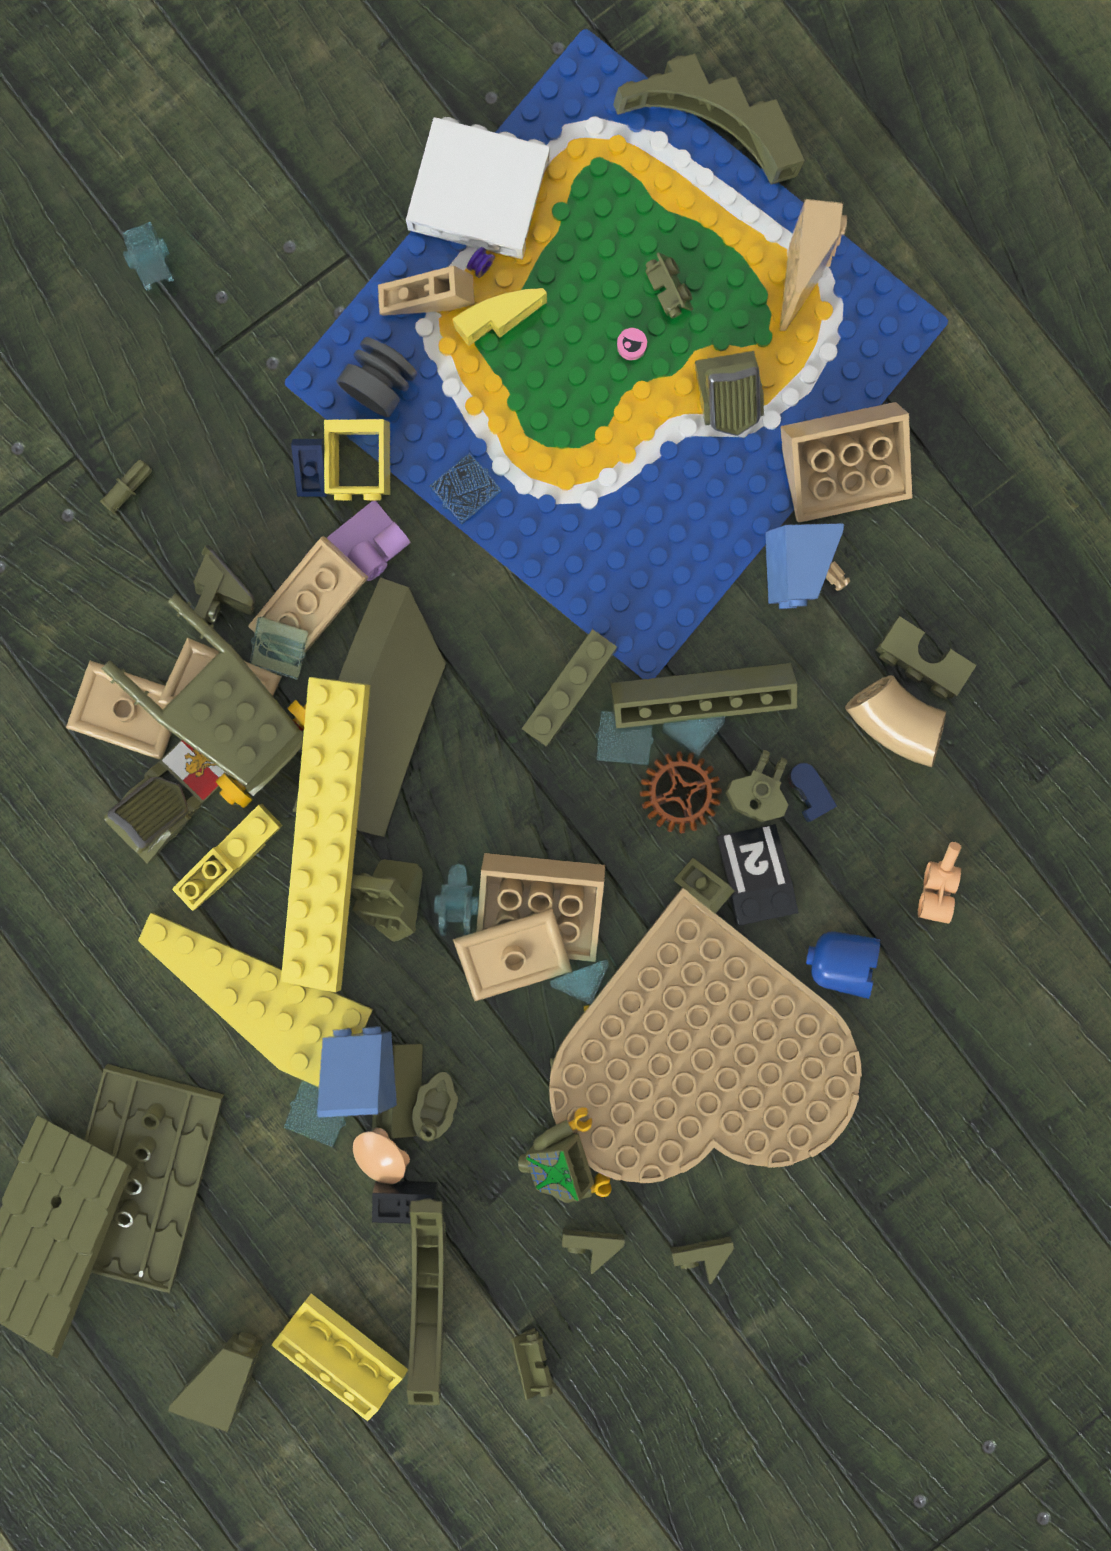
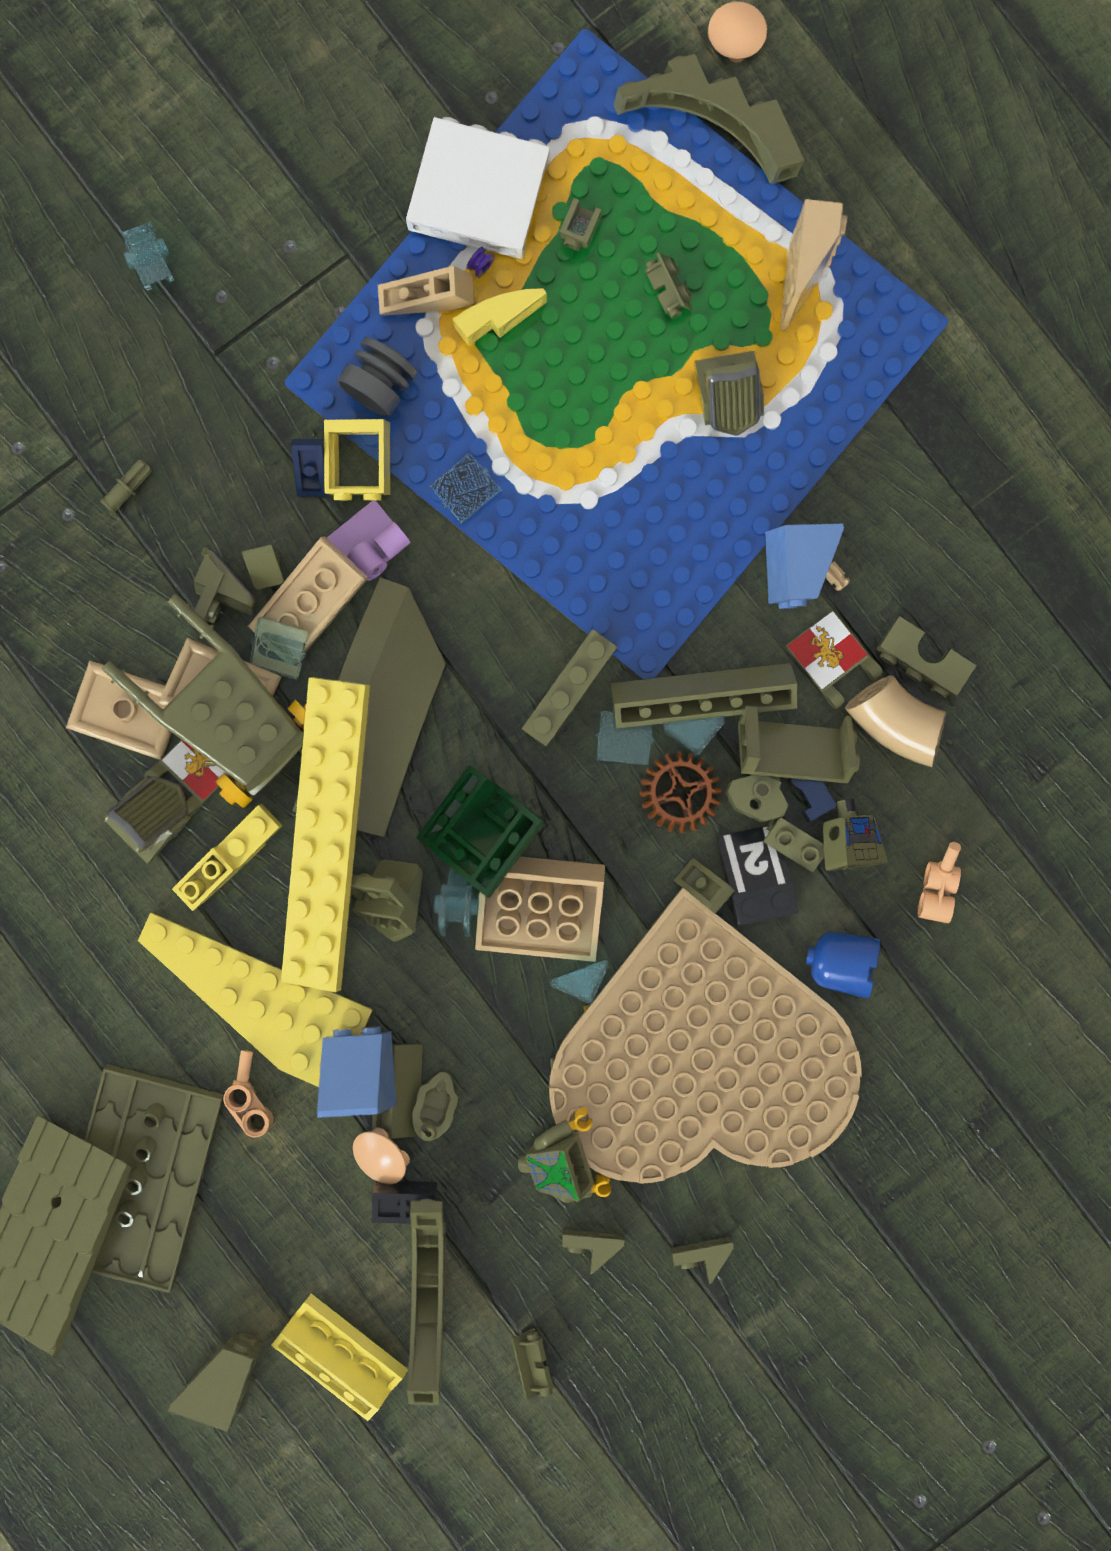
(244, 1112): none -> light nougat beam
(264, 566): none -> olive slope
(304, 1117): clear light blue piece -> none
(480, 830): none -> dark green slope
(513, 955): tan piece -> none
(579, 226): none -> olive window
(632, 344): bright pink tile -> none
(737, 30): none -> light nougat dish
(794, 843): none -> olive hinge
(797, 749): none -> olive panel
(829, 653): none -> flag
(848, 461): tan slope -> none
(852, 840): none -> olive torso

